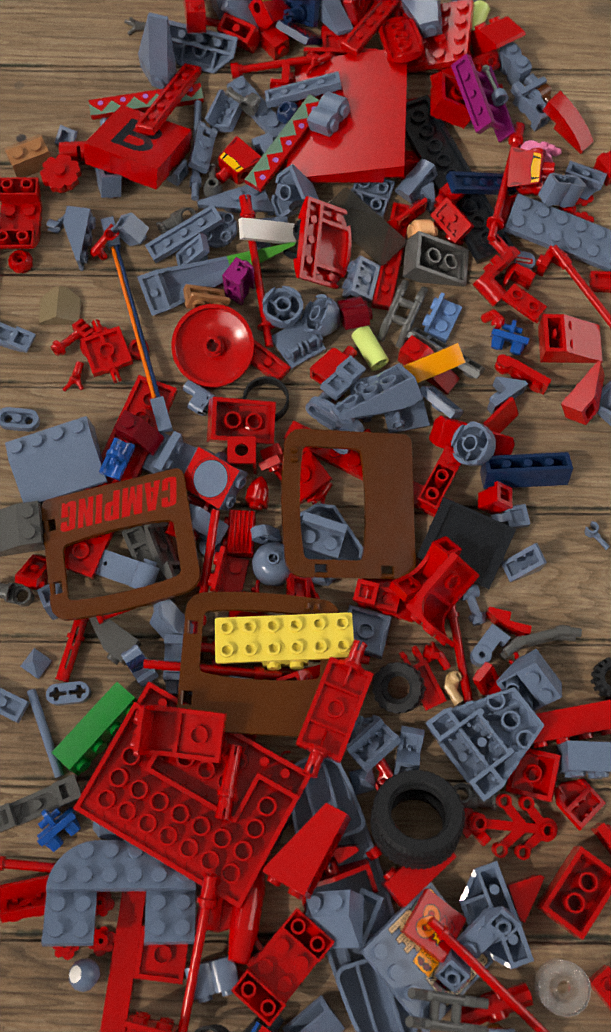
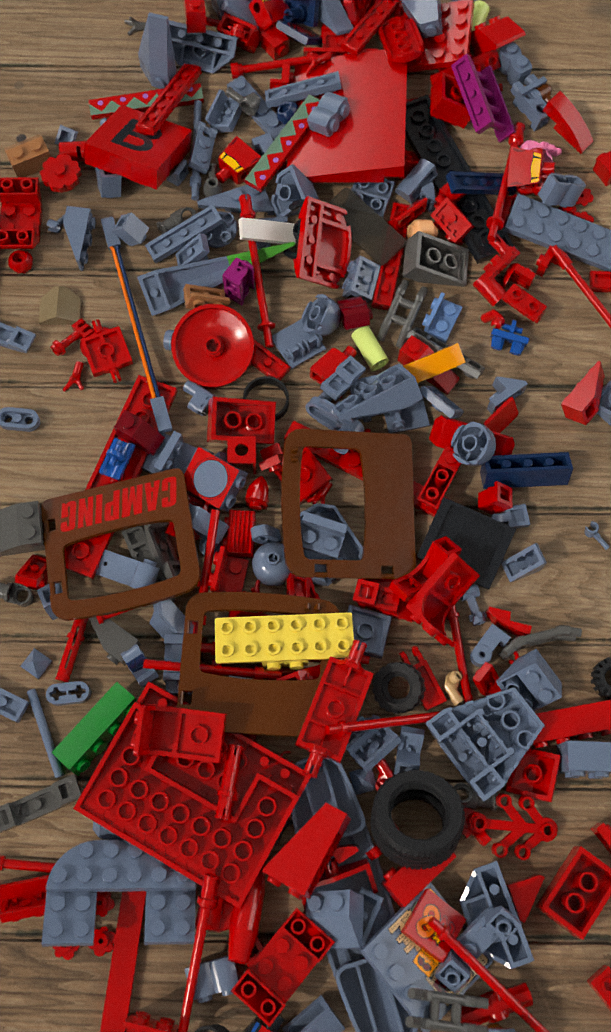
(49, 835): blue hips -> none
(56, 461): sand blue slope -> none
(84, 974): sand blue piece -> none
(100, 245): red piece -> none
(134, 350): red tile -> none
(160, 962): red plate -> none
(167, 339): none -> sand blue tile
(238, 31): none -> red plate
(283, 307): sand blue cylinder -> none
(343, 728): none -> red bar
(432, 652): red plate -> none
(499, 95): sand blue hinge -> none
(517, 370): red hinge -> none
(526, 260): sand blue tile -> none
(568, 340): red slope -> none
(578, 801): red slope -> none
(578, 990): clear wheel -> none
(592, 178): sand blue slope -> none

